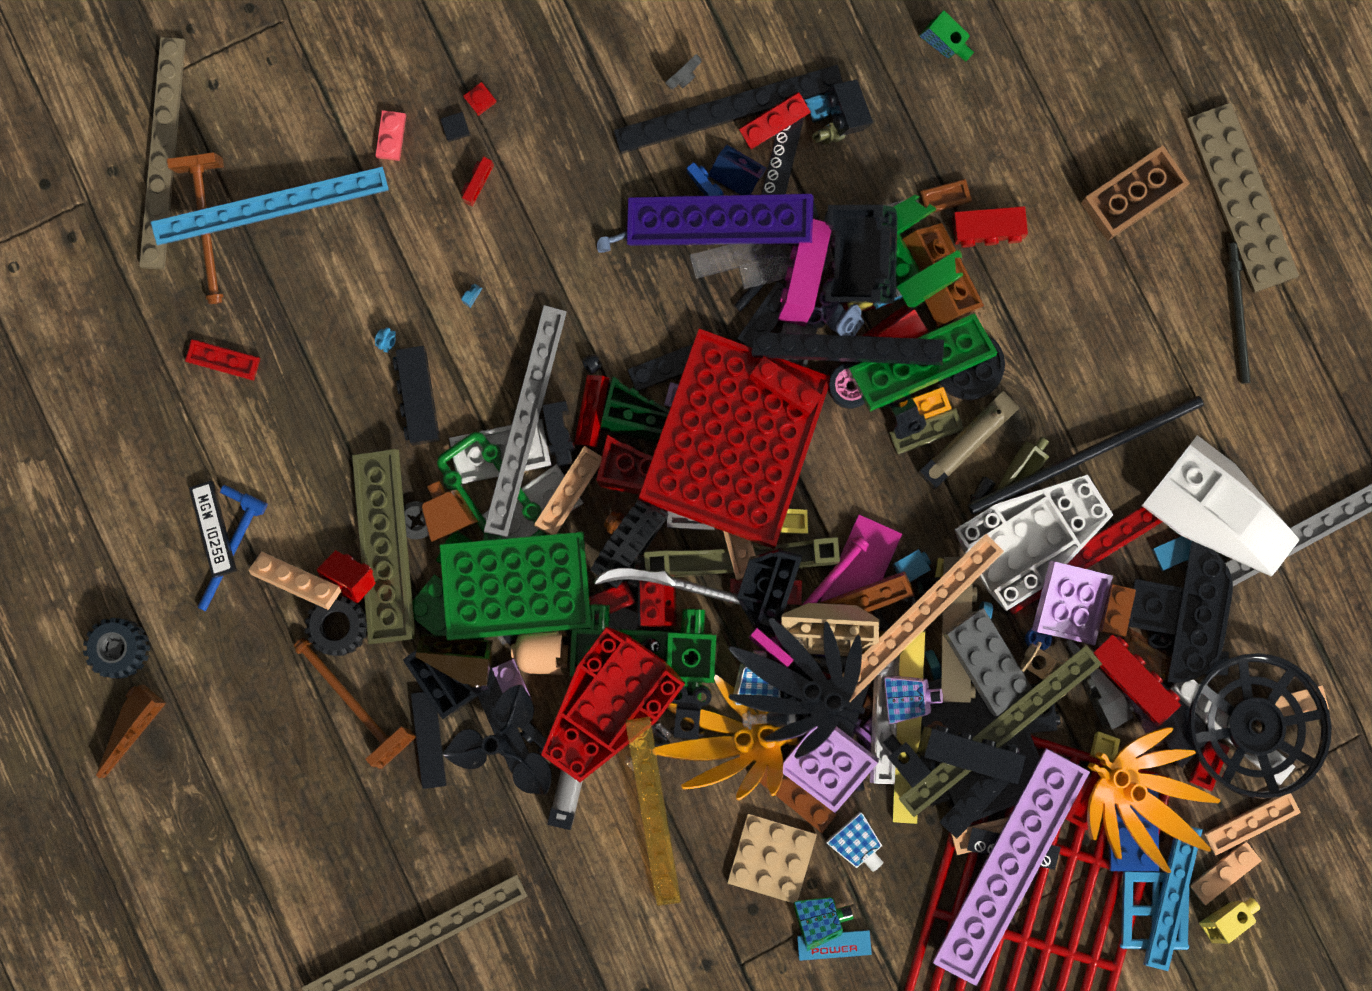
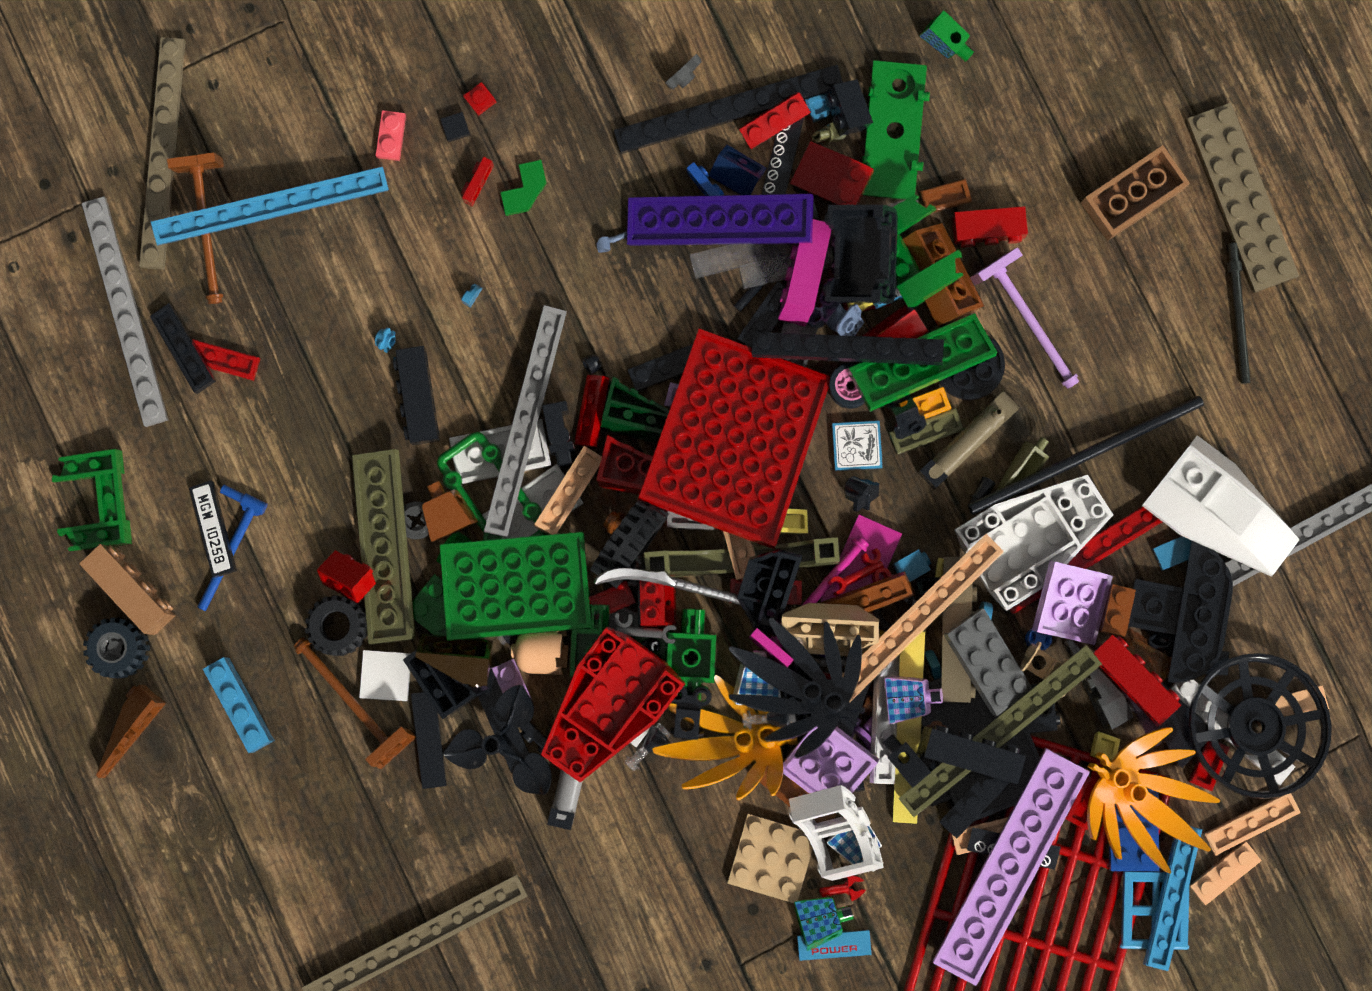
(107, 470): none -> green wedge
(125, 311): none -> light grey plate
(127, 589): none -> medium nougat brick
(183, 348): none -> black tile
(238, 705): none -> dark azure brick
(294, 580): light nougat plate -> none
(384, 676): none -> white tile
(522, 199): none -> green tile
(643, 631): none -> dark grey bar
(653, 811): clear yellow plate -> none
(786, 386): red plate -> none
(829, 801): none -> white window
(831, 176): none -> red slope
(843, 888): none -> red bar
(857, 445): none -> tile
(861, 492): none -> black piece
(874, 567): none -> red bar
(892, 159): none -> green piece
(999, 271): none -> lavender tile
(1230, 921): light yellow torso -> none

